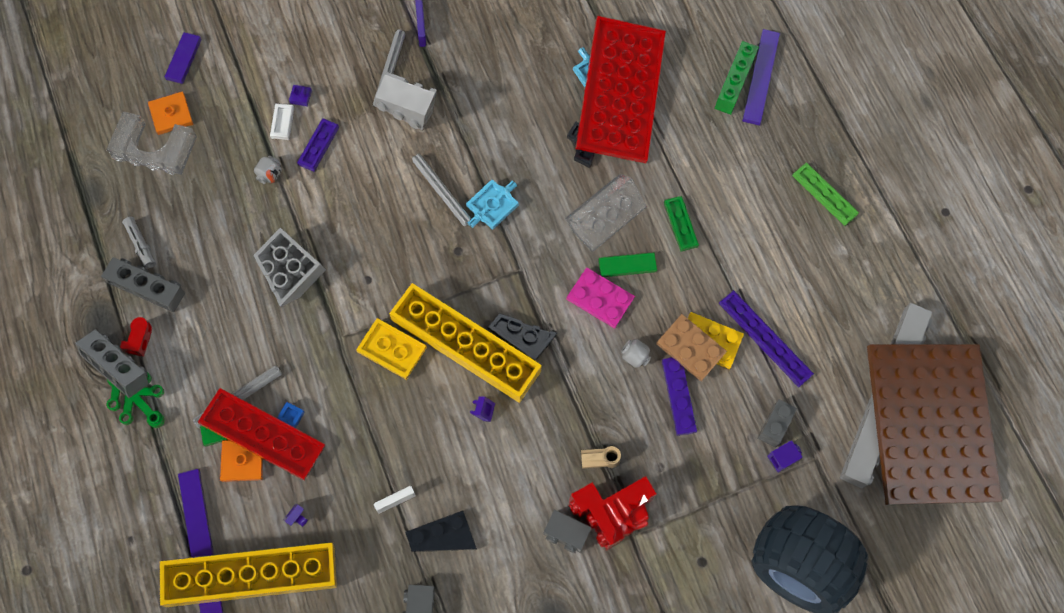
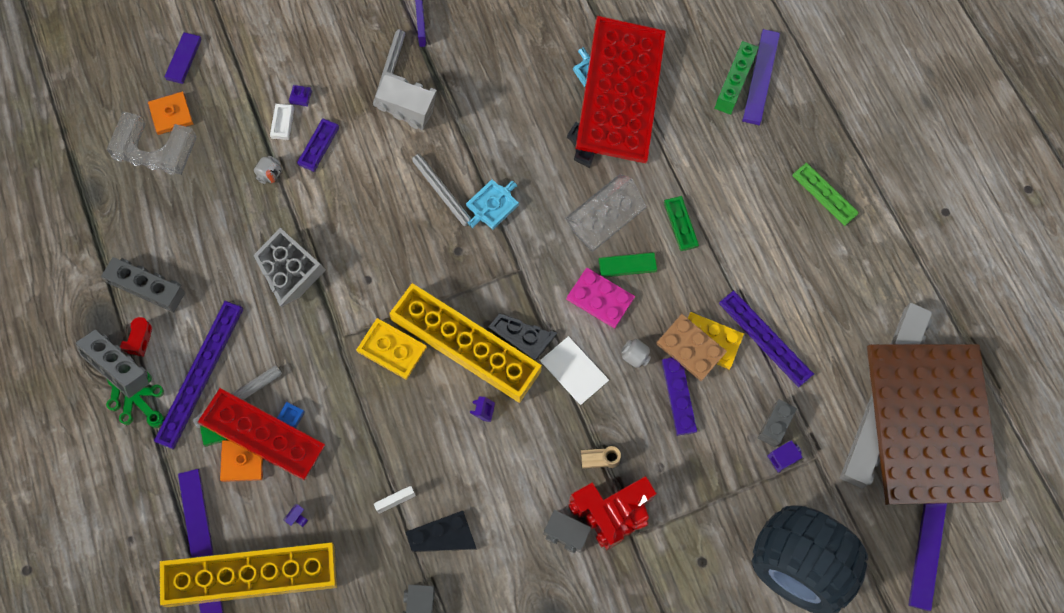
(142, 249): light grey pin -> none
(198, 375): none -> dark purple tile
(574, 370): none -> white piece
(927, 556): none -> dark purple tile

